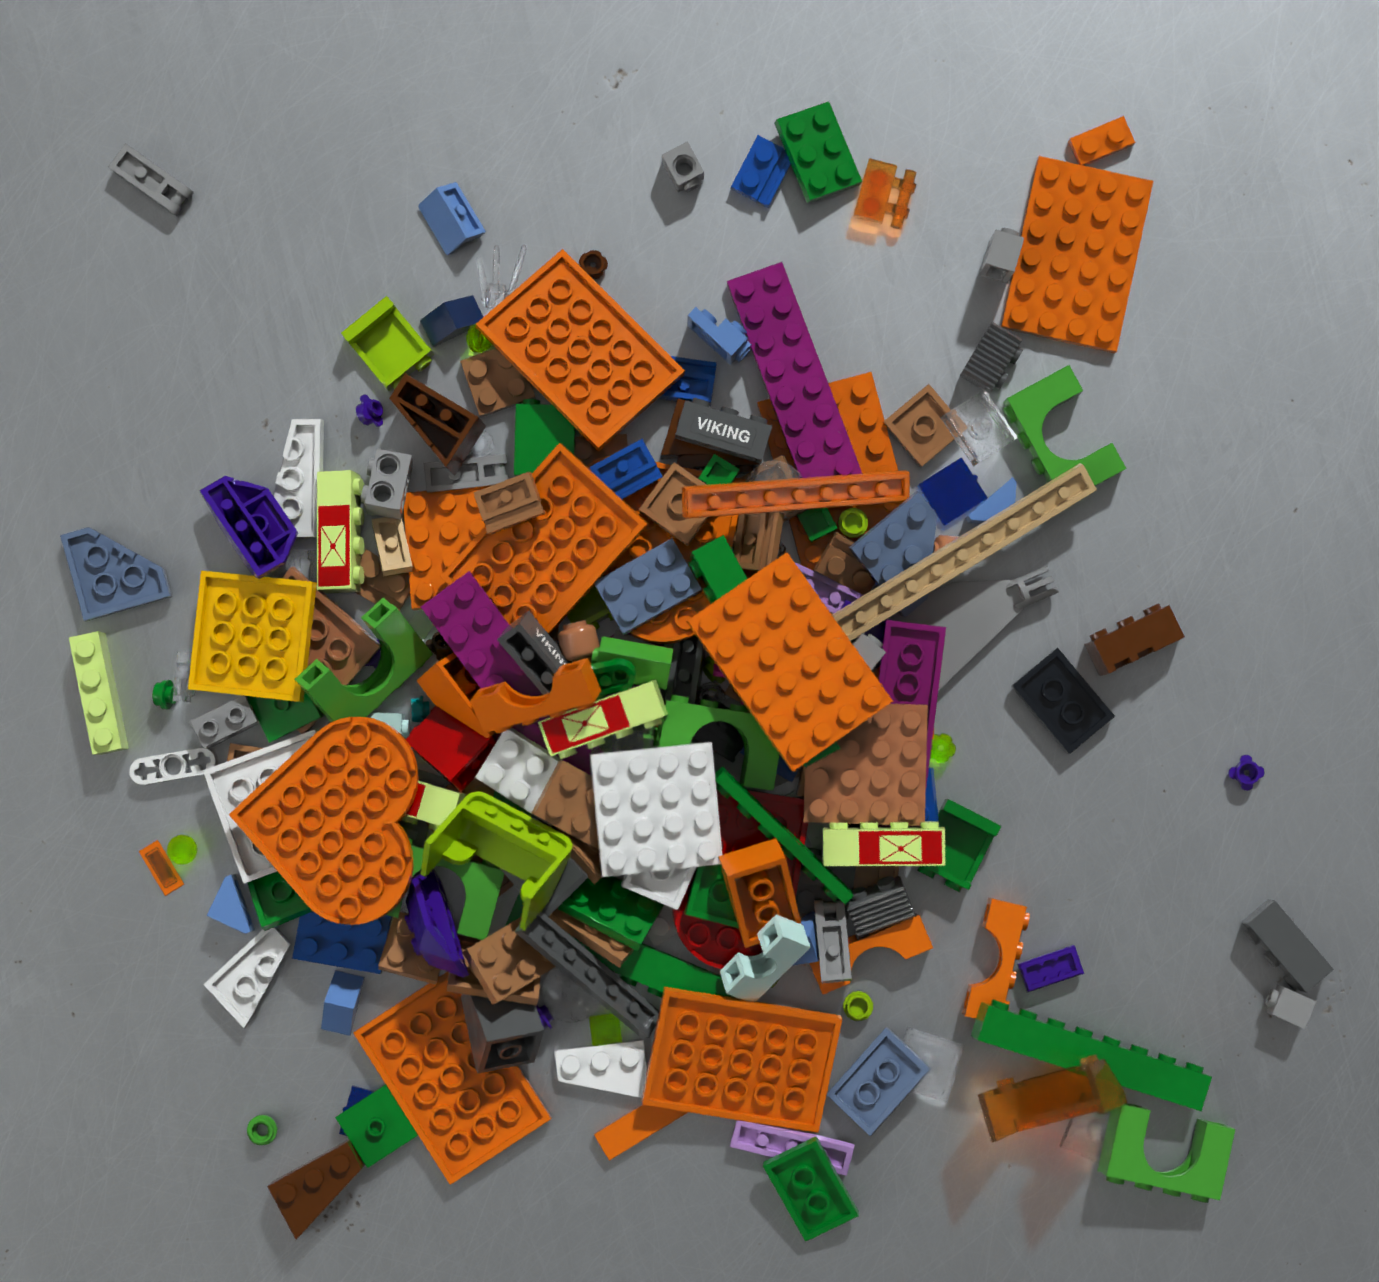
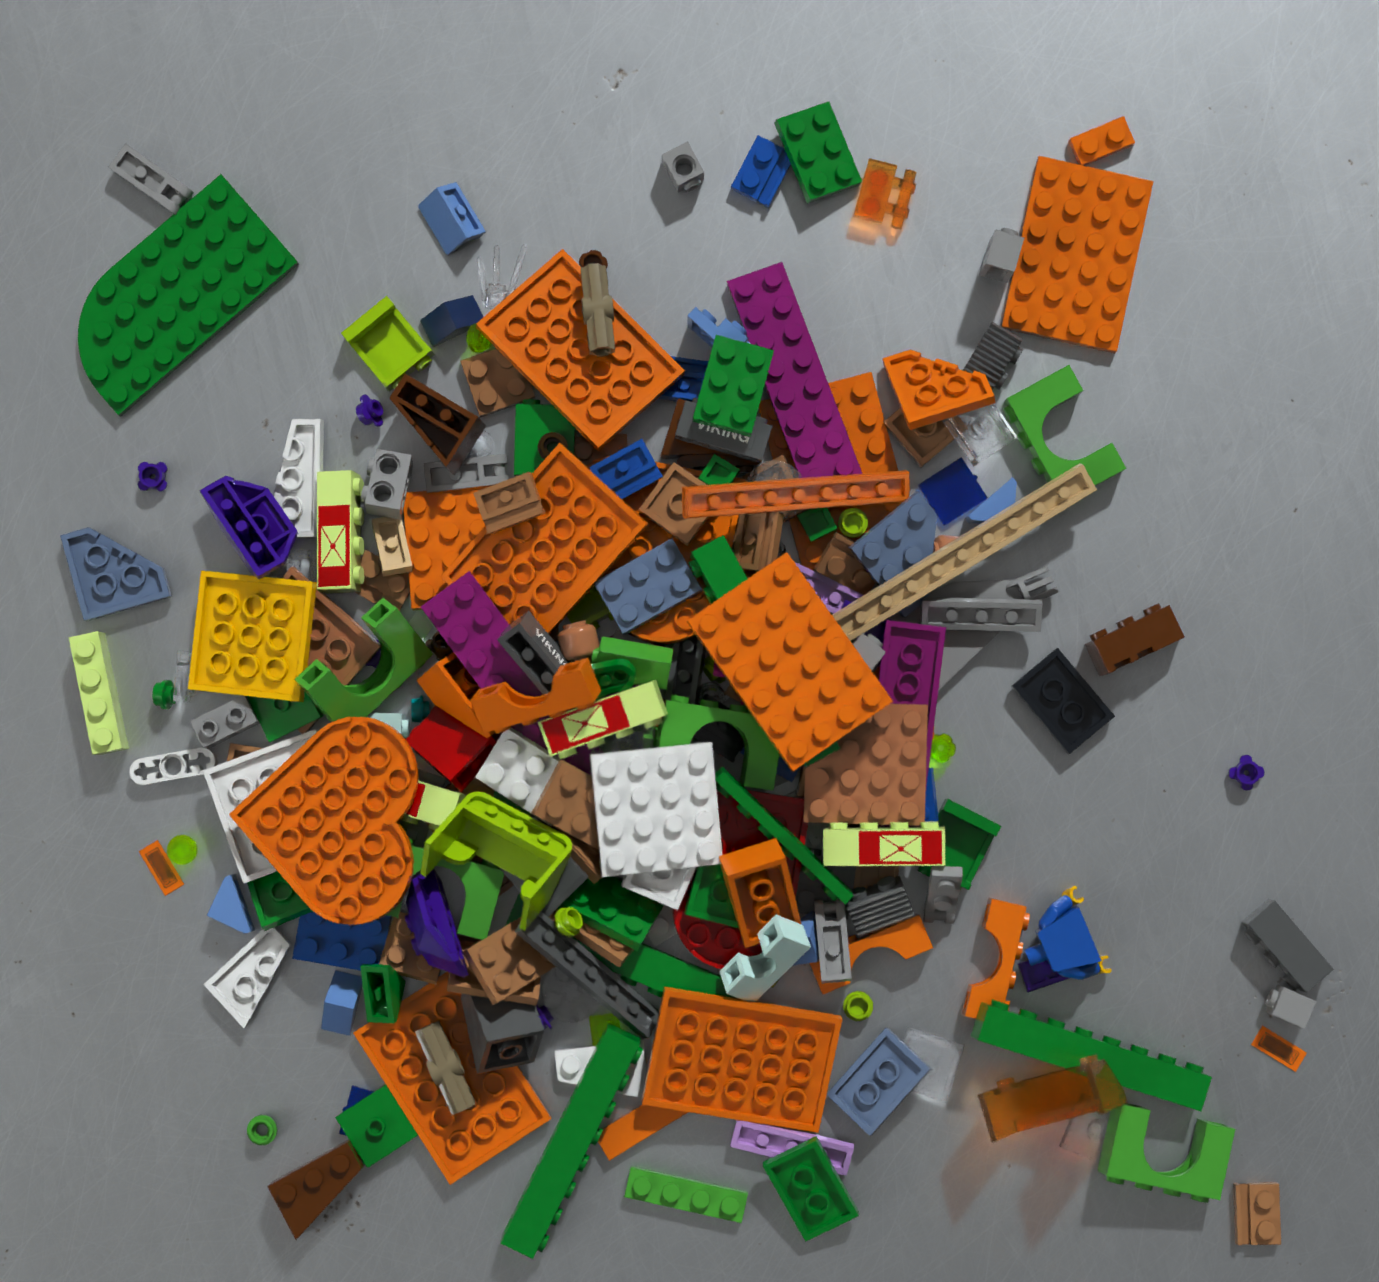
(146, 470): none -> dark purple plate
(176, 293): none -> green plate
(382, 992): none -> green slope
(445, 1067): none -> dark tan piece
(548, 438): none -> dark brown plate
(568, 921): none -> lime plate
(570, 1141): none -> green brick
(597, 310): none -> dark tan piece
(686, 1194): none -> bright green plate
(733, 385): none -> green plate
(934, 389): none -> orange plate
(942, 894): none -> light grey plate
(982, 614): none -> light grey plate
(1066, 941): none -> blue torso
(1257, 1213): none -> medium nougat plate
(1278, 1048): none -> sticker

